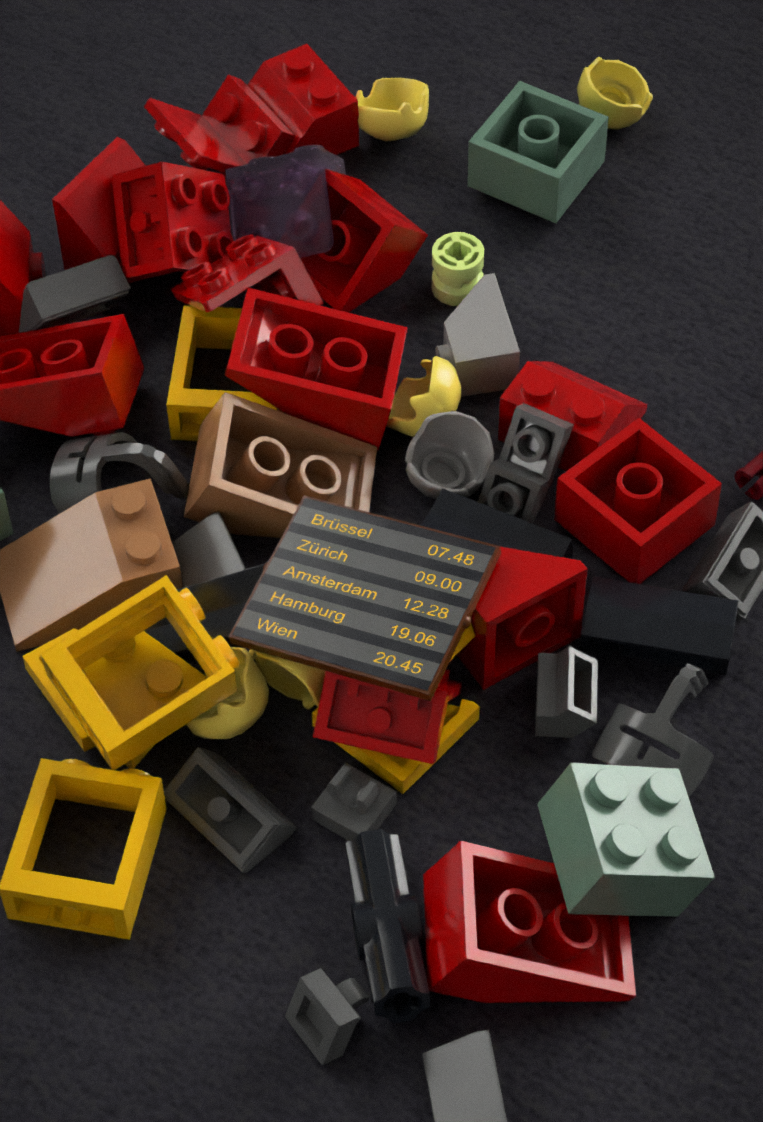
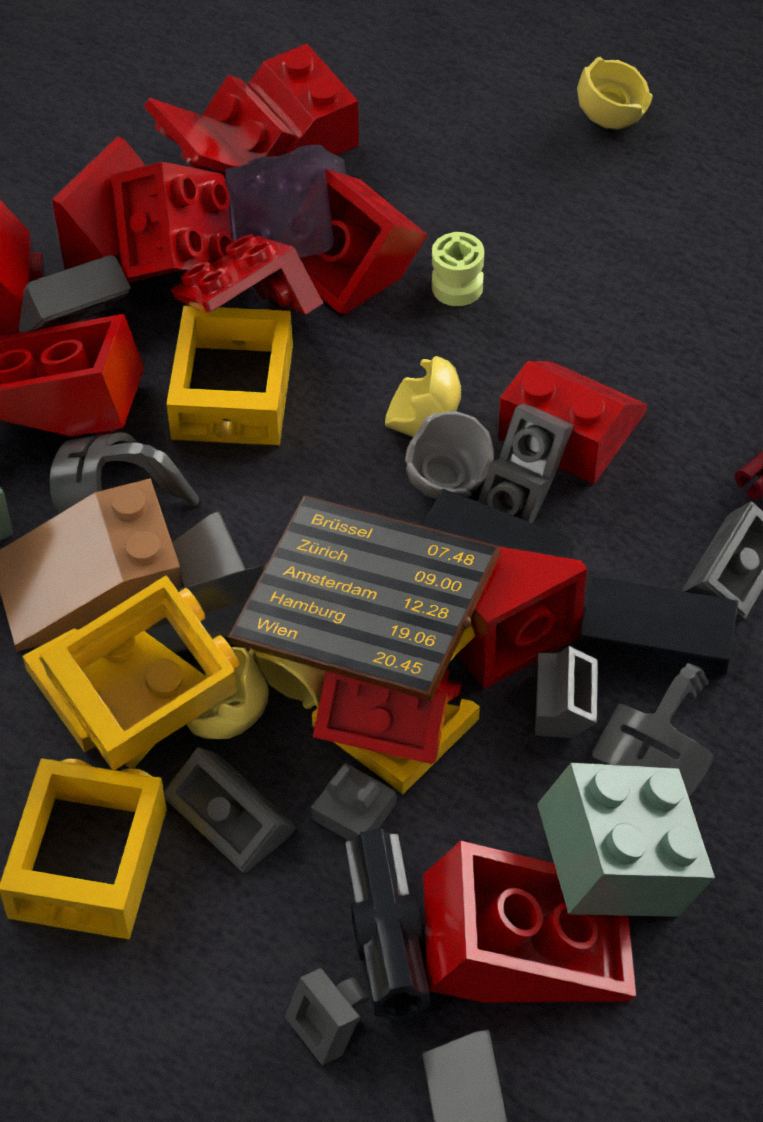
(262, 462): medium nougat slope -> none
(318, 363): red slope -> none
(393, 108): light yellow hair -> none
(481, 340): light grey slope -> none
(537, 151): sand green brick -> none
(637, 501): red brick -> none

